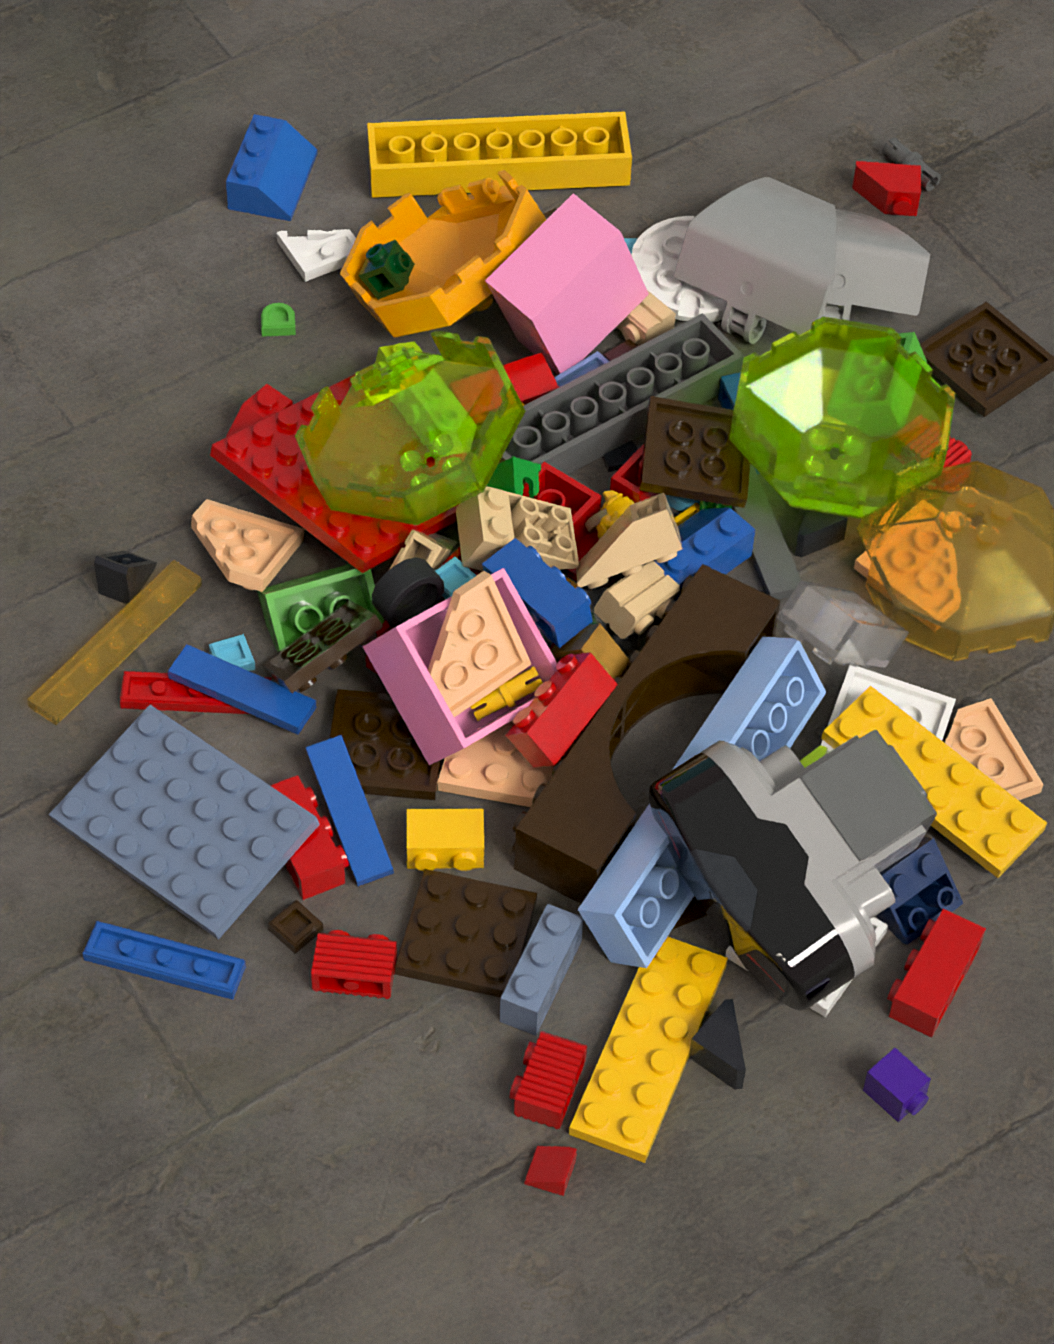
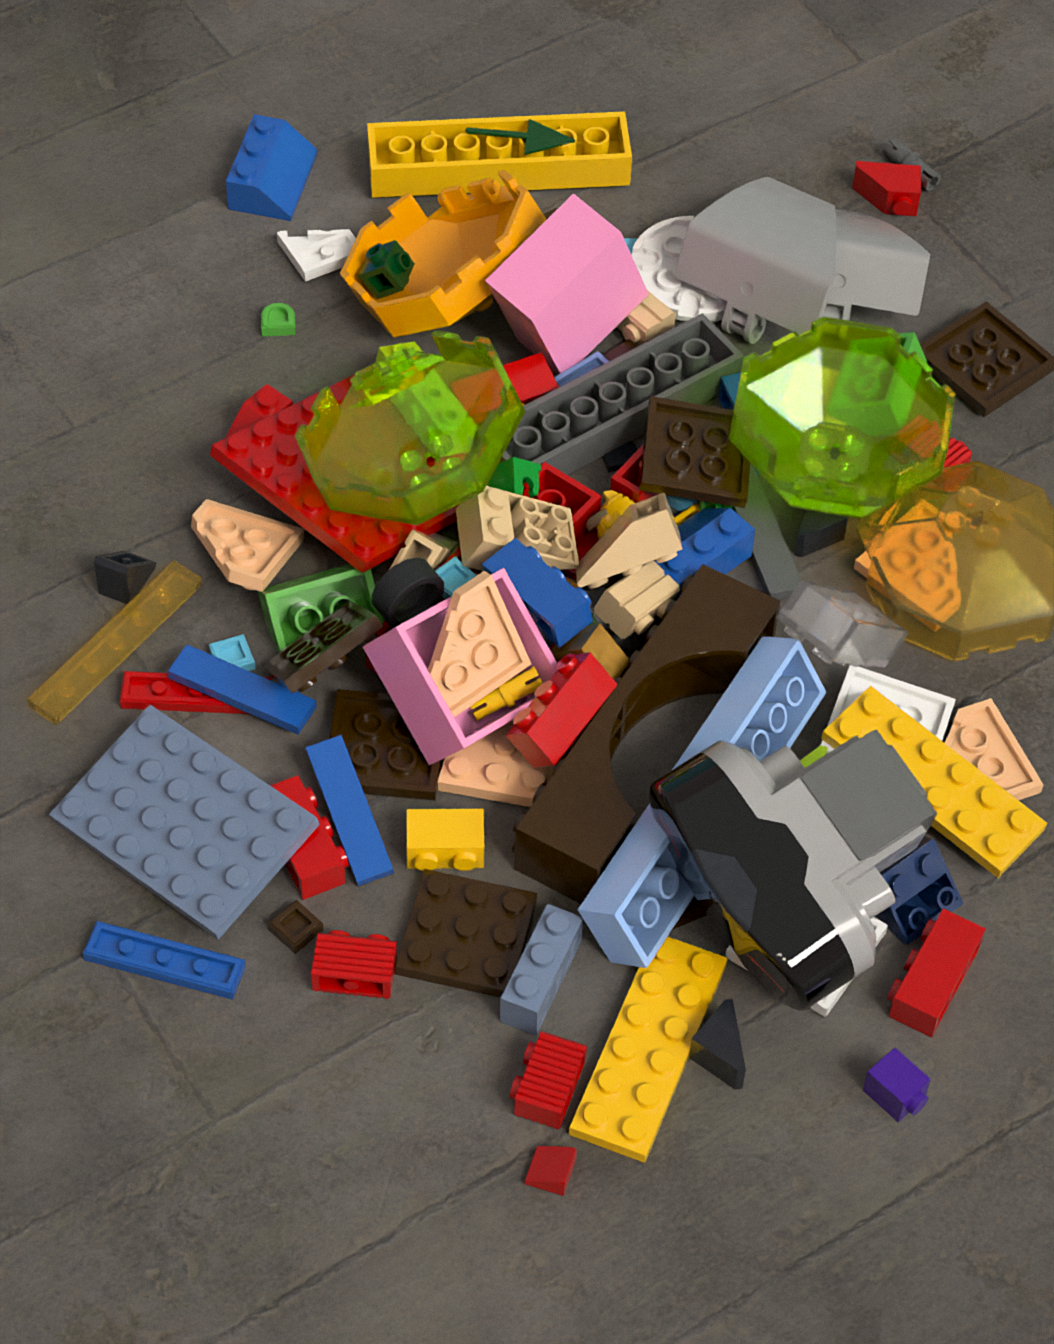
(537, 136): none -> dark green piece

